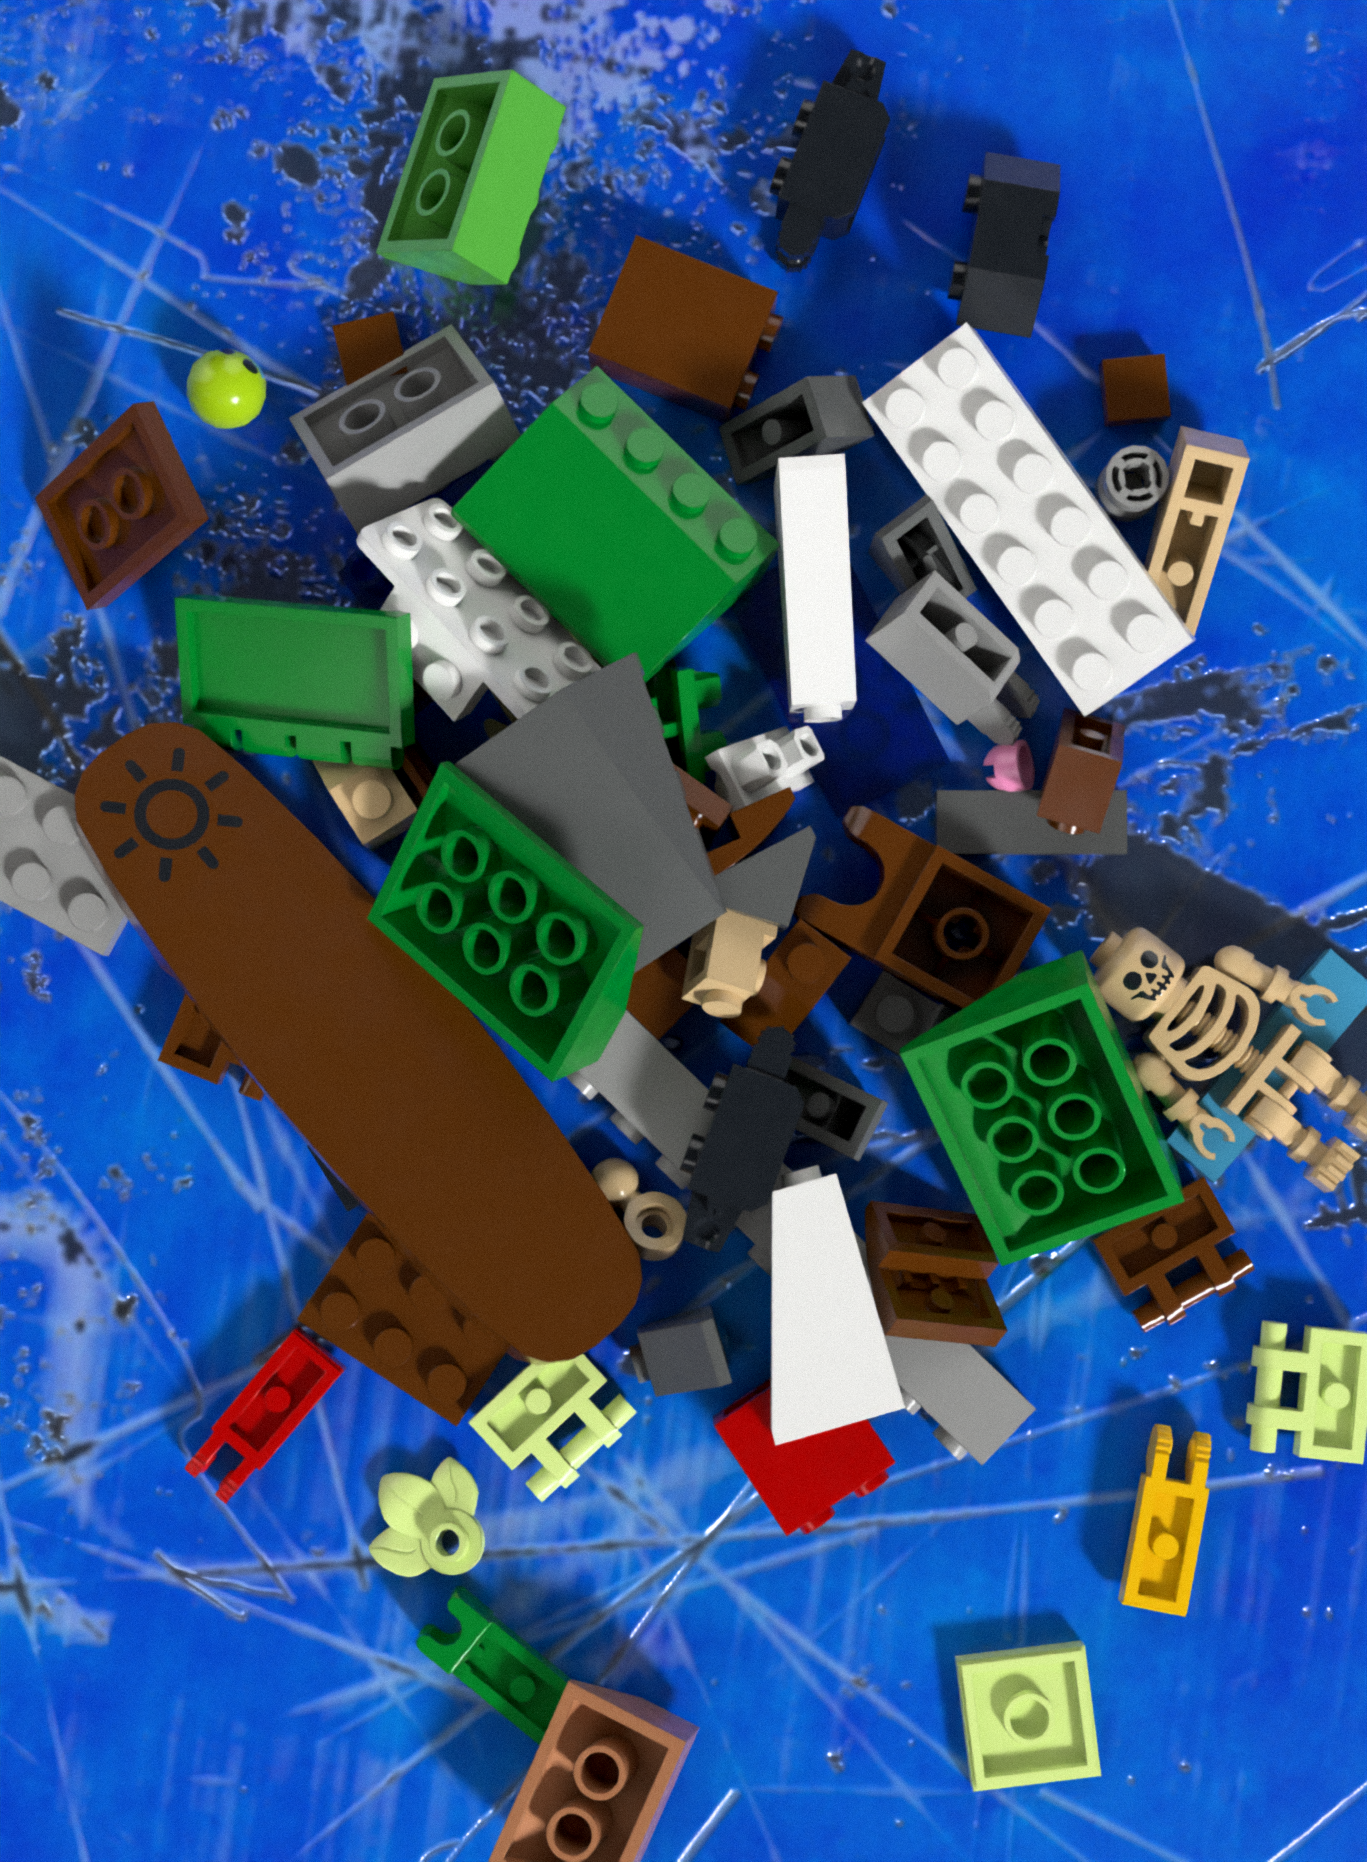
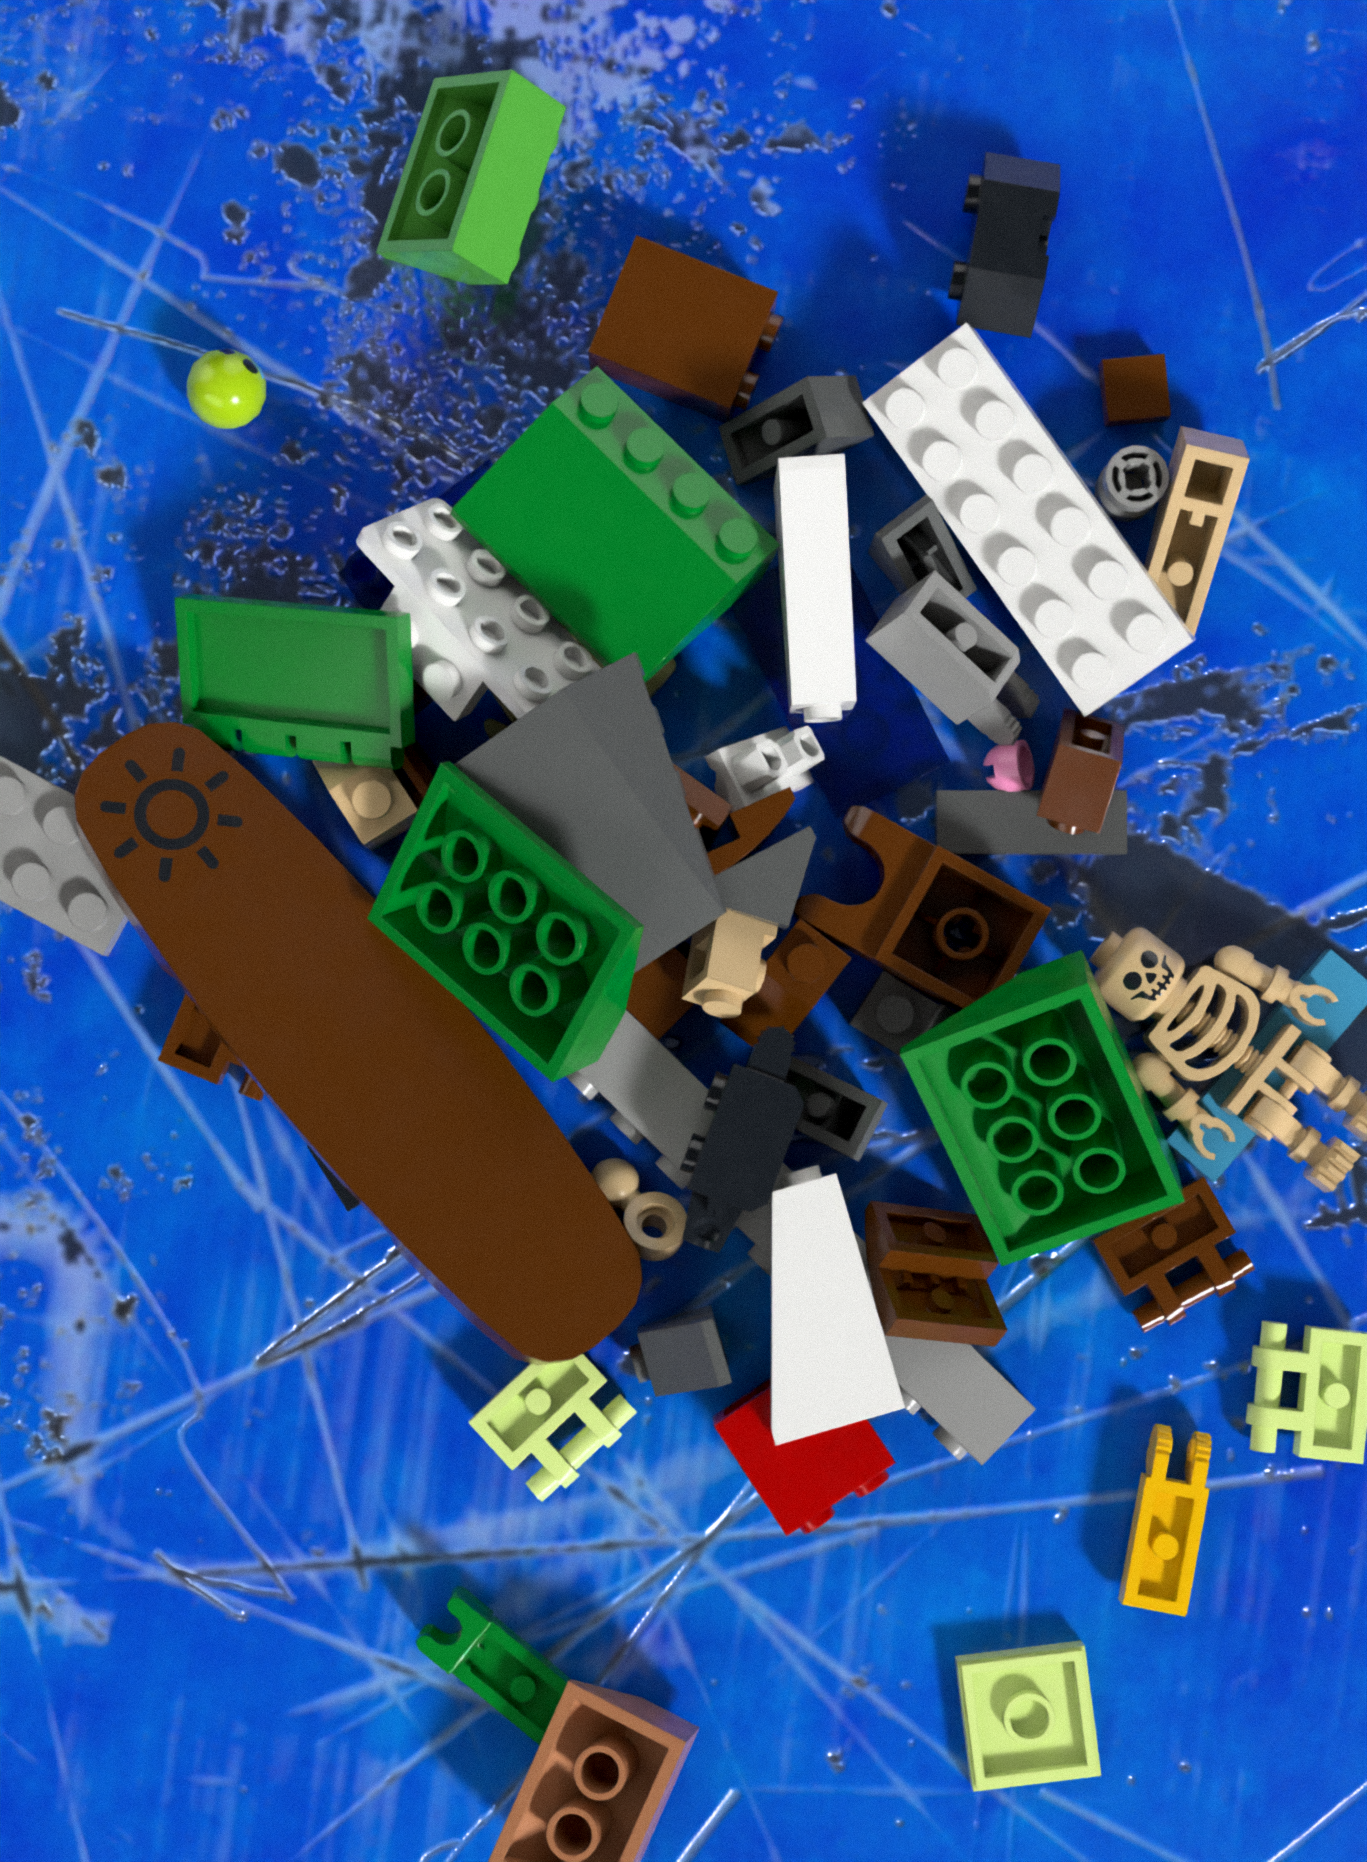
(121, 505): reddish brown plate -> none
(269, 1408): red hinge -> none
(368, 345): reddish brown tile -> none
(400, 1325): reddish brown plate -> none
(407, 433): light grey slope -> none
(419, 1517): yellowish green plate -> none
(678, 697): green hips -> none
(833, 160): black hinge -> none

